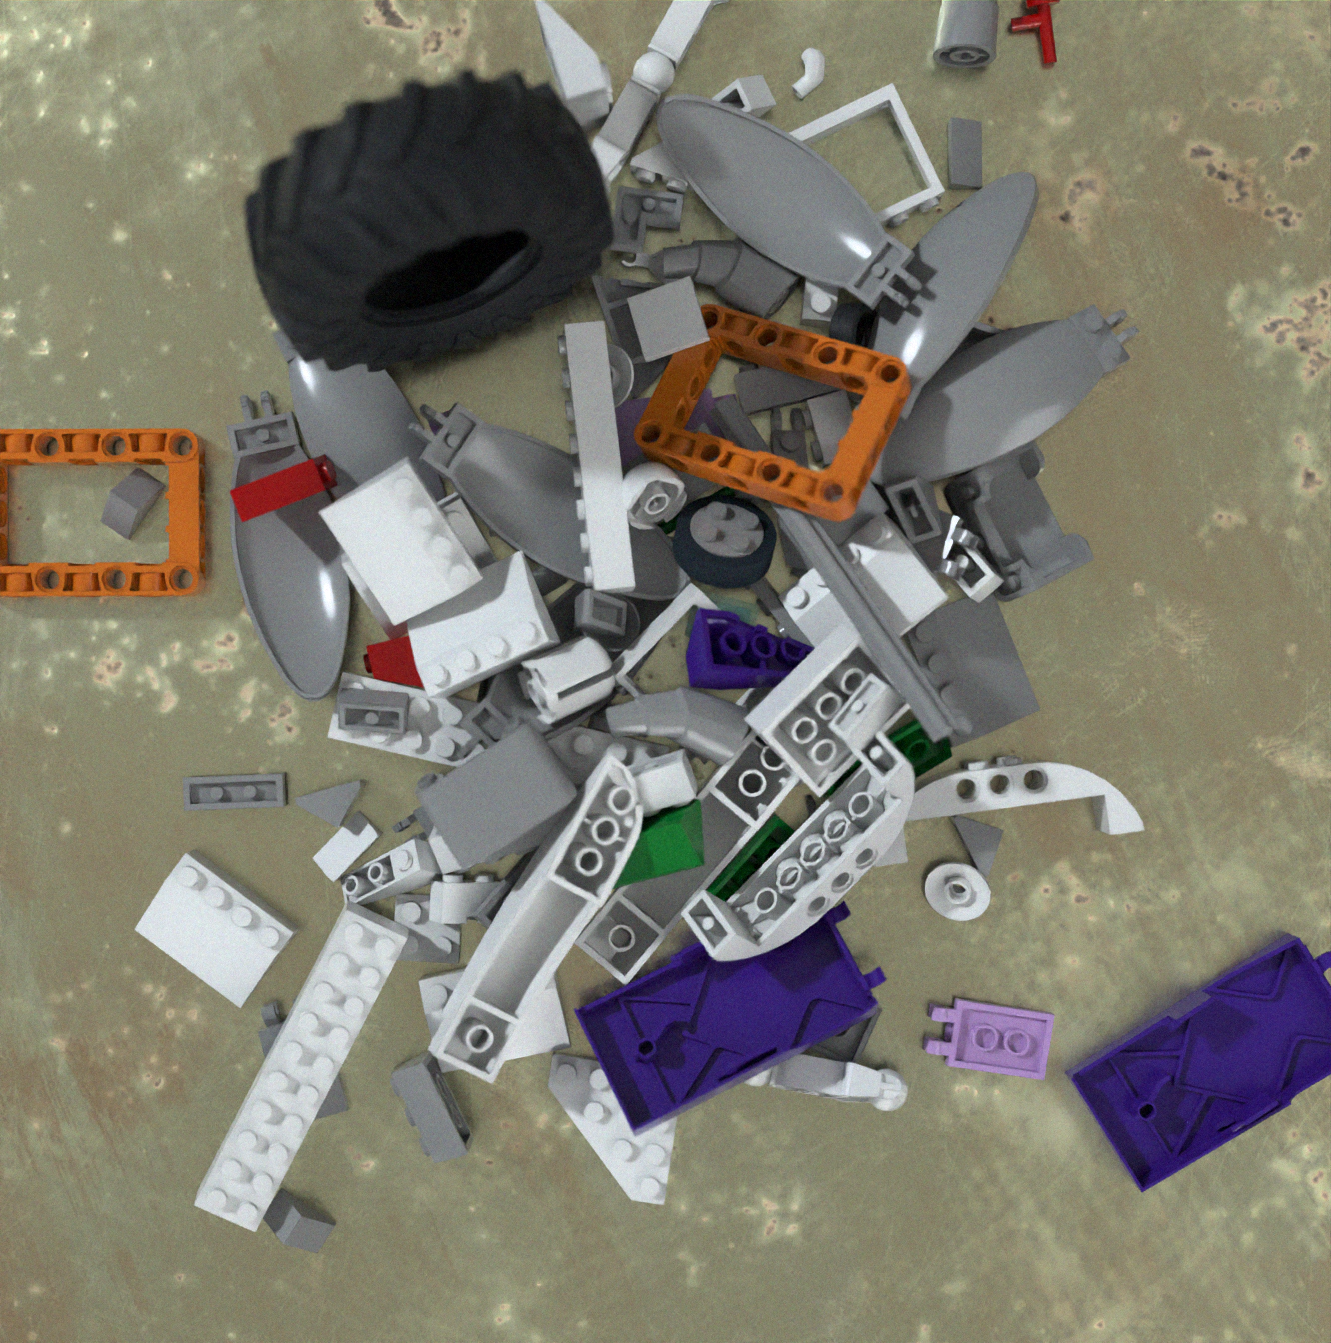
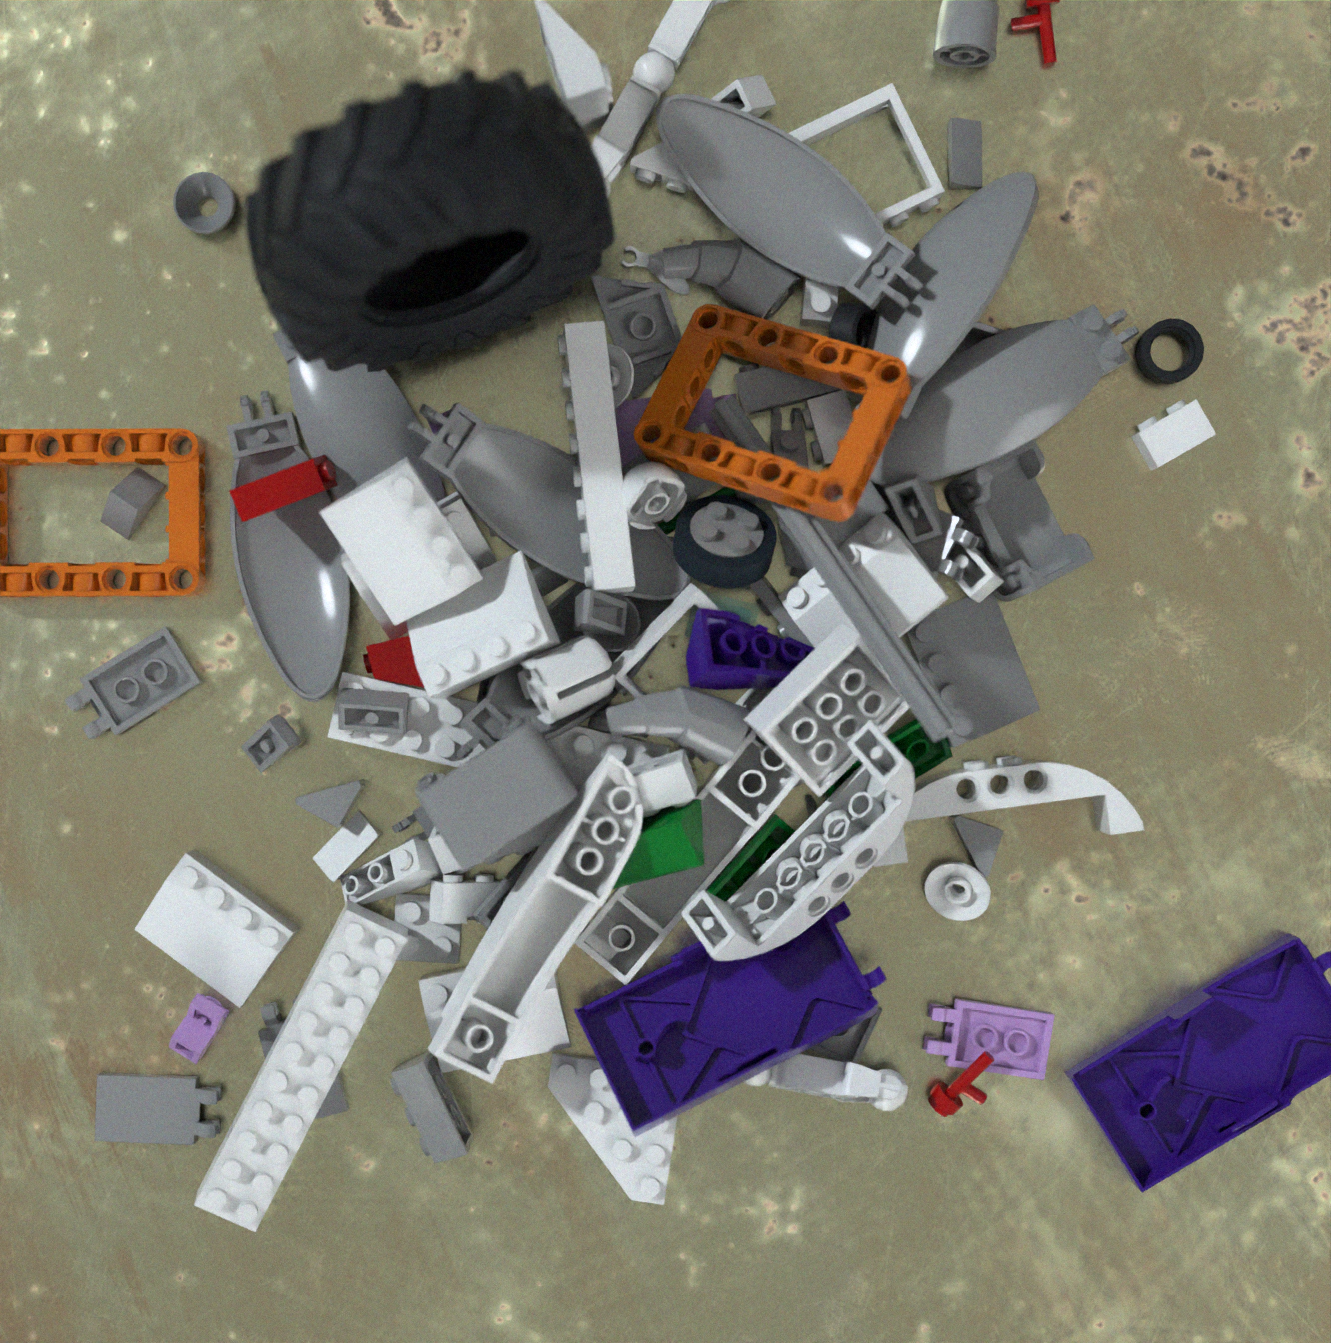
(135, 684): none -> light grey tile
(153, 1108): none -> light grey tile
(190, 195): none -> light grey piece
(198, 1027): none -> lavender brick
(234, 791): light grey plate -> none
(271, 743): none -> light grey slope
(297, 1223): light grey slope -> none
(641, 208): light grey plate -> none
(668, 319): white tile -> none
(814, 72): white arm -> none
(865, 712): white slope -> none
(946, 1098): none -> red piece
(1173, 434): none -> white brick
(1189, 334): none -> black tyre

